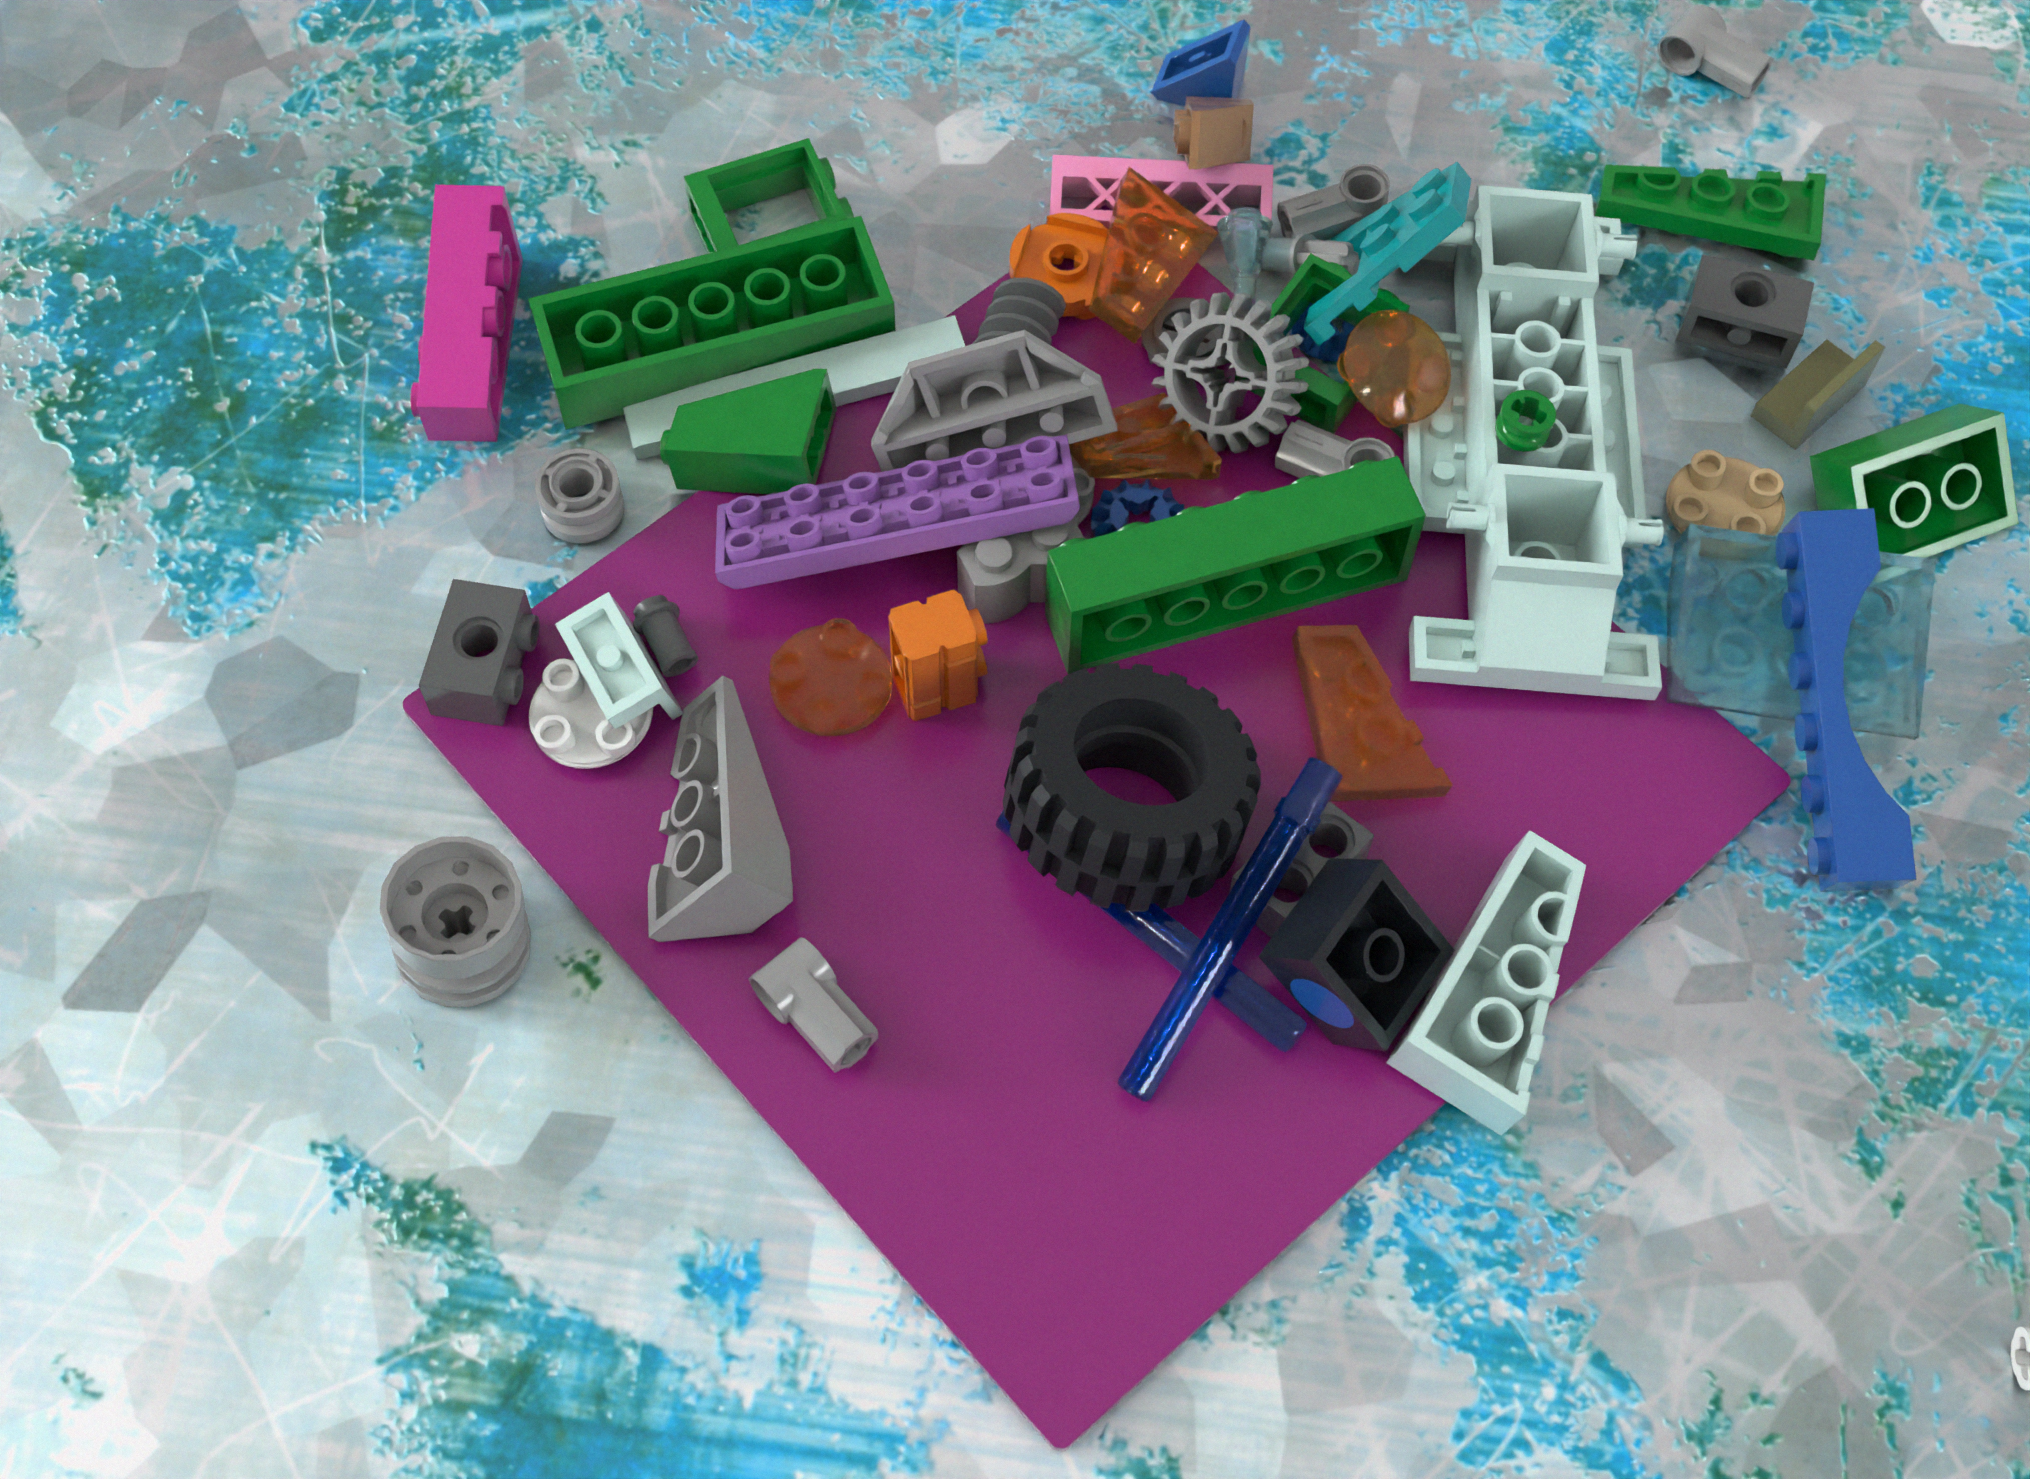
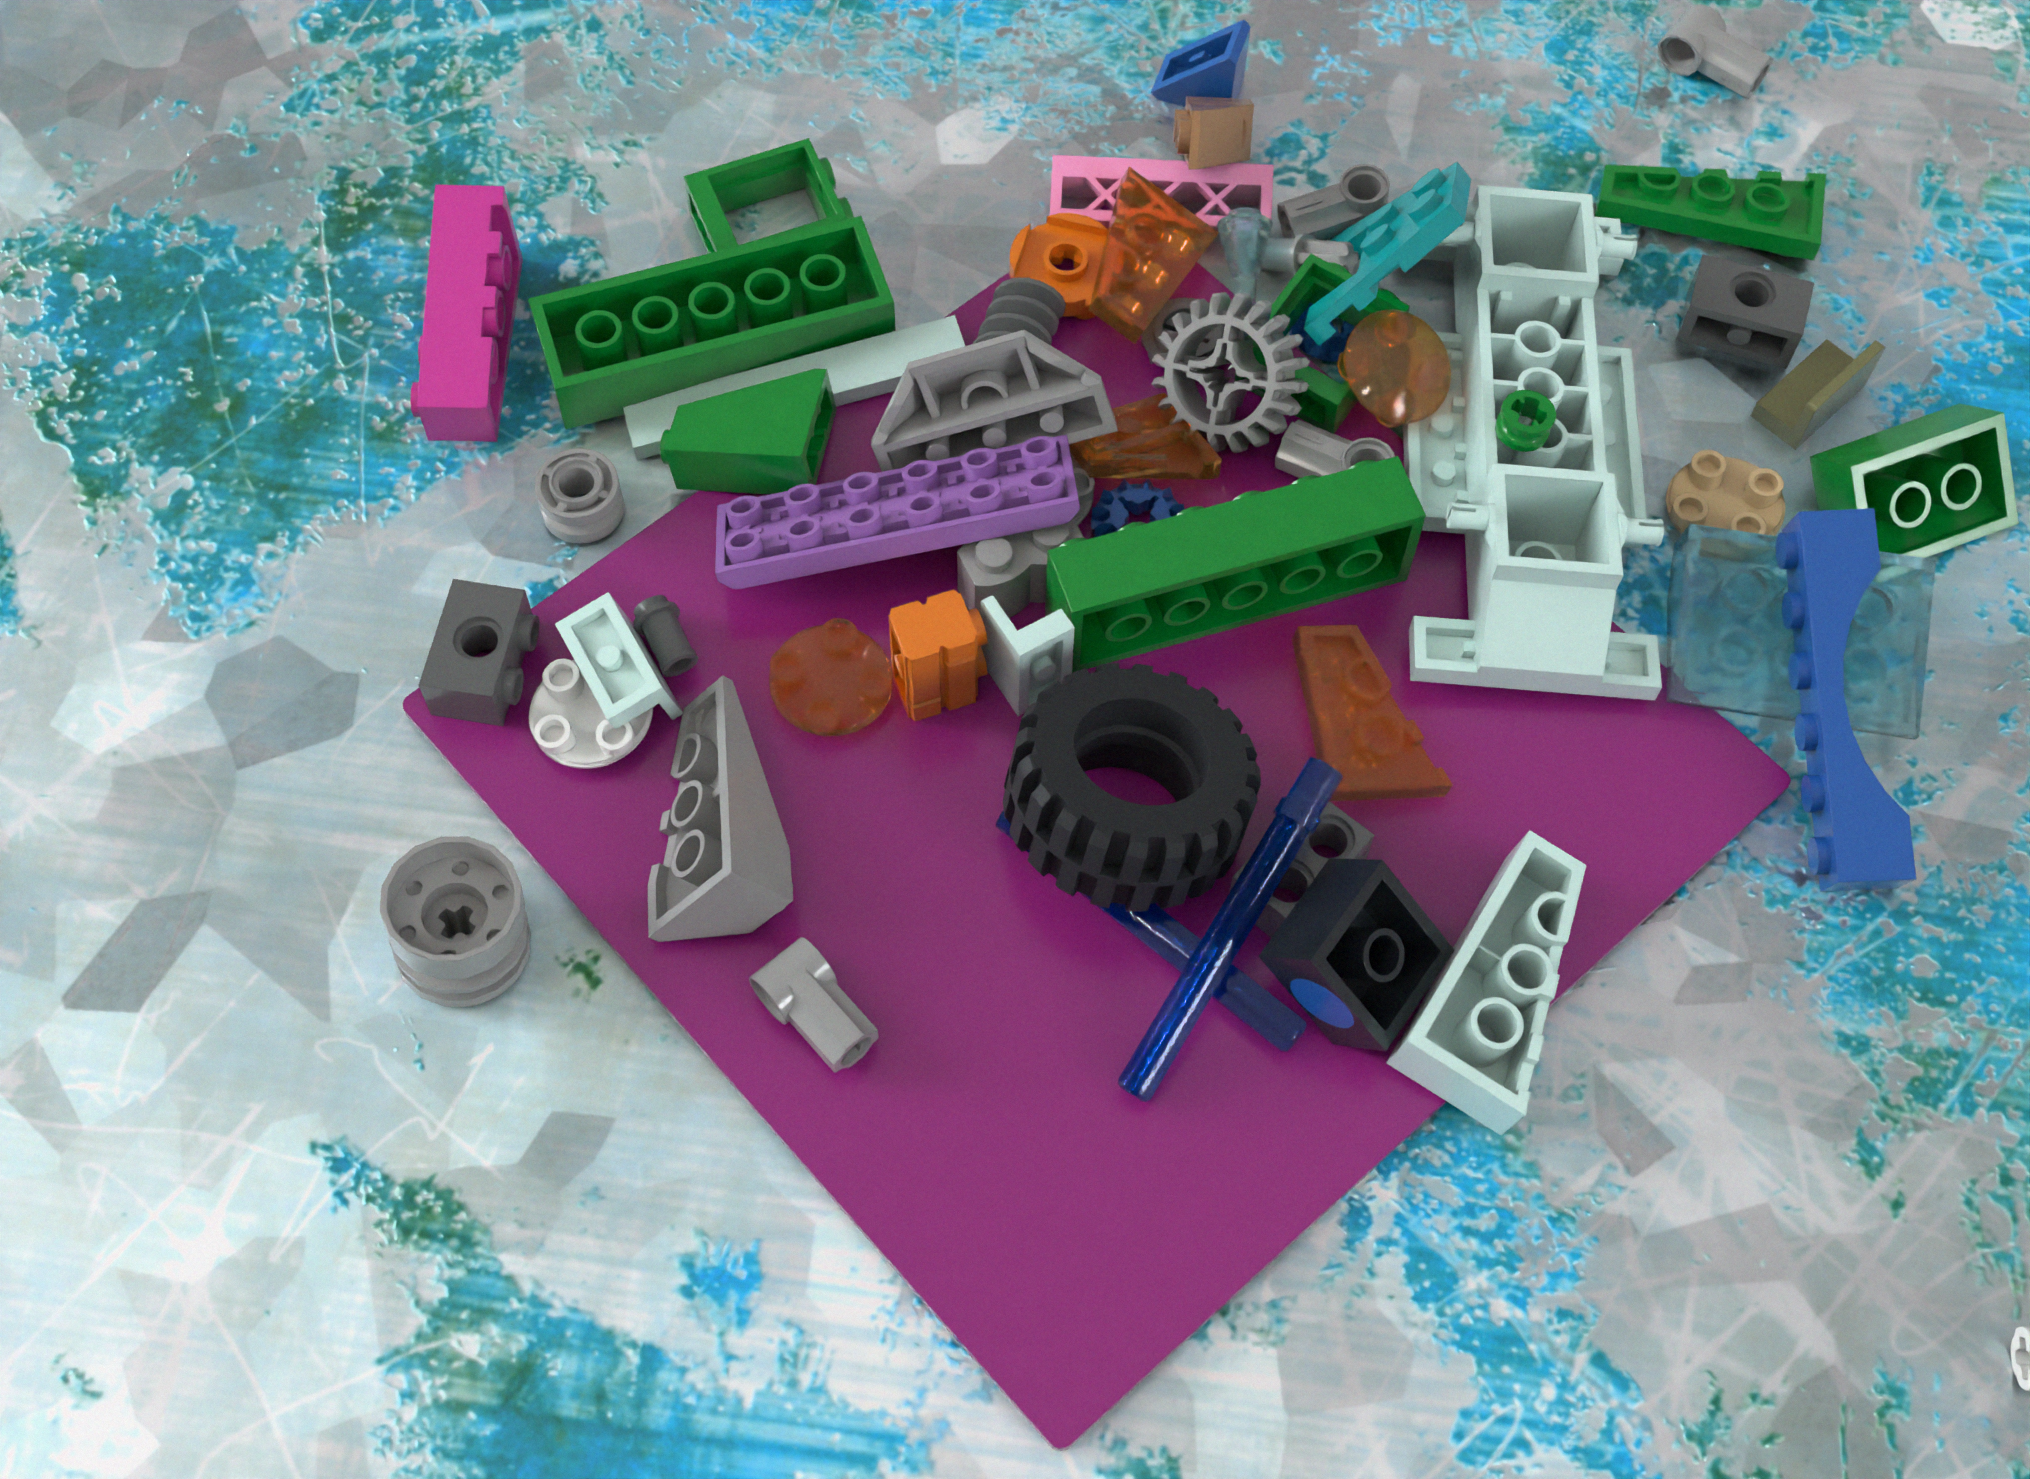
(1028, 658): none -> light aqua panel

